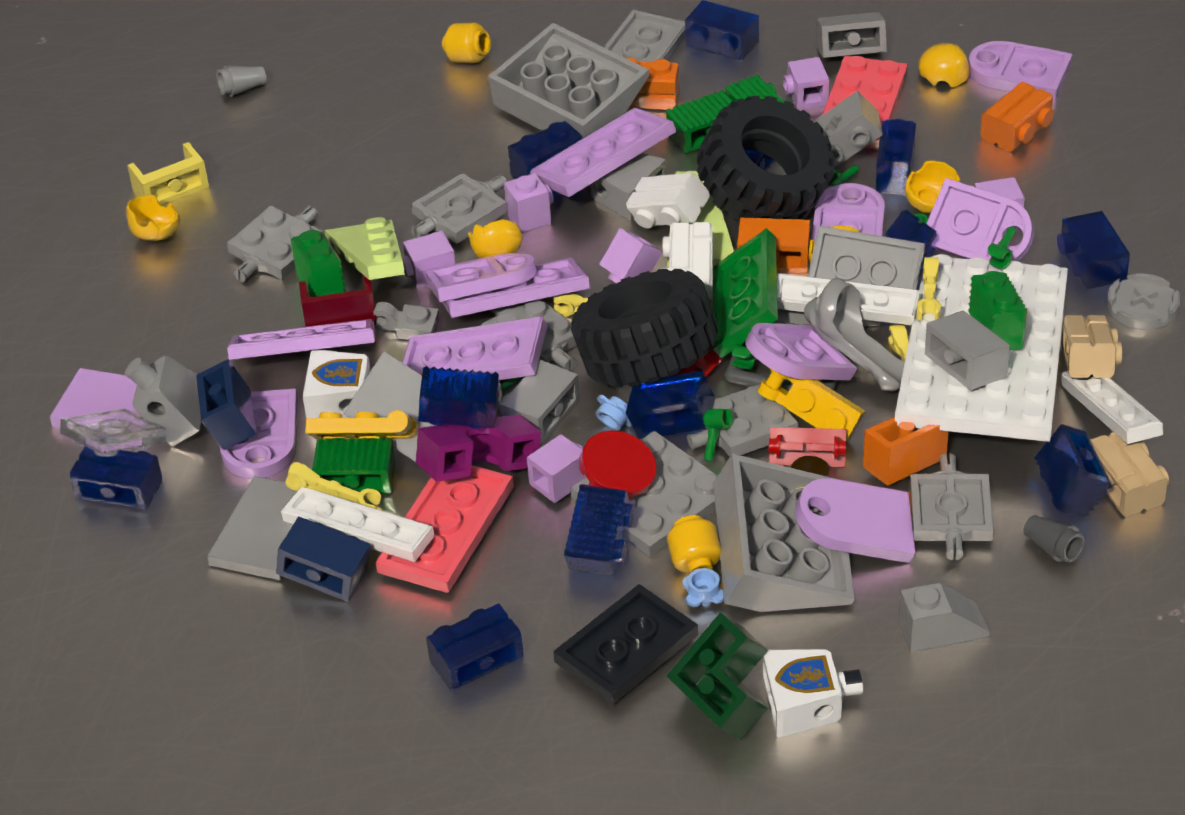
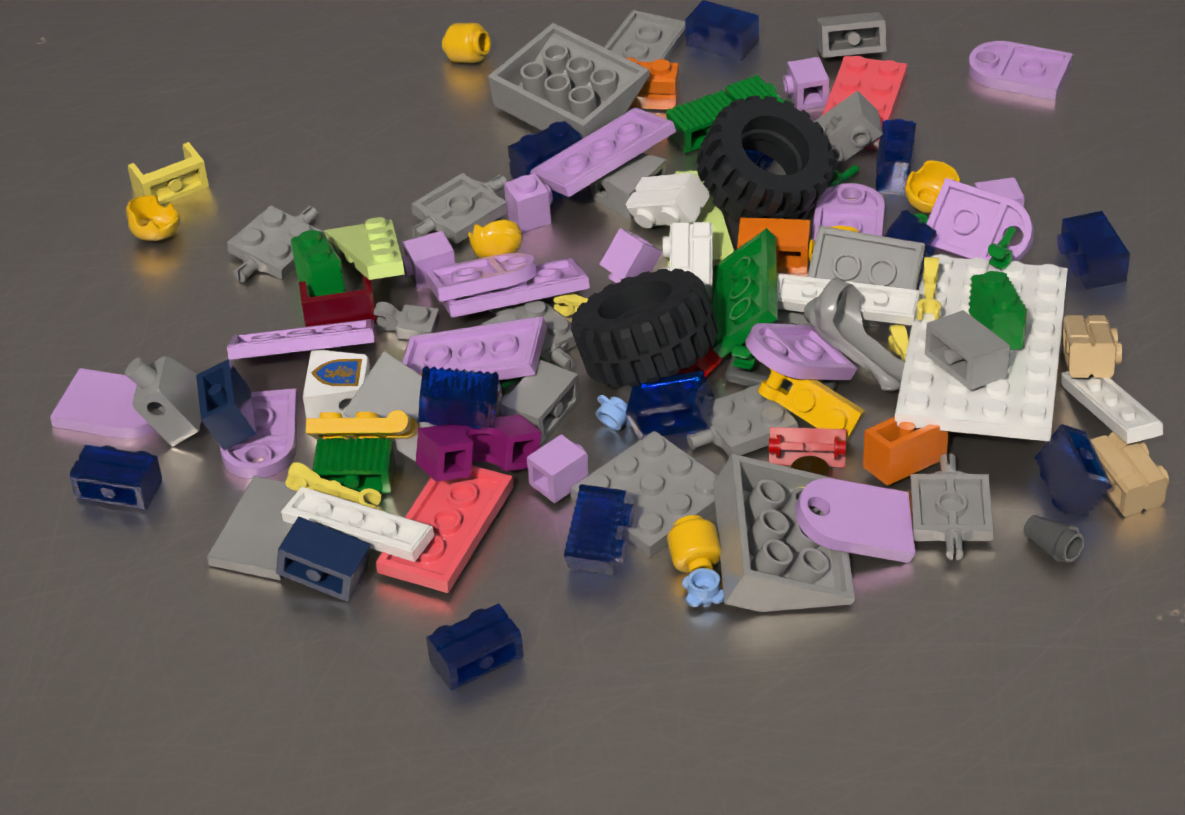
(113, 431): clear plate -> none
(238, 79): light grey cone -> none
(618, 462): red tile -> none
(625, 643): black plate -> none
(713, 675): dark green brick -> none
(714, 420): green hand -> none
(805, 689): white torso -> none
(939, 617): light grey slope -> none
(944, 63): yellow hair -> none
(1017, 117): orange brick -> none
(1143, 302): light grey tile -> none

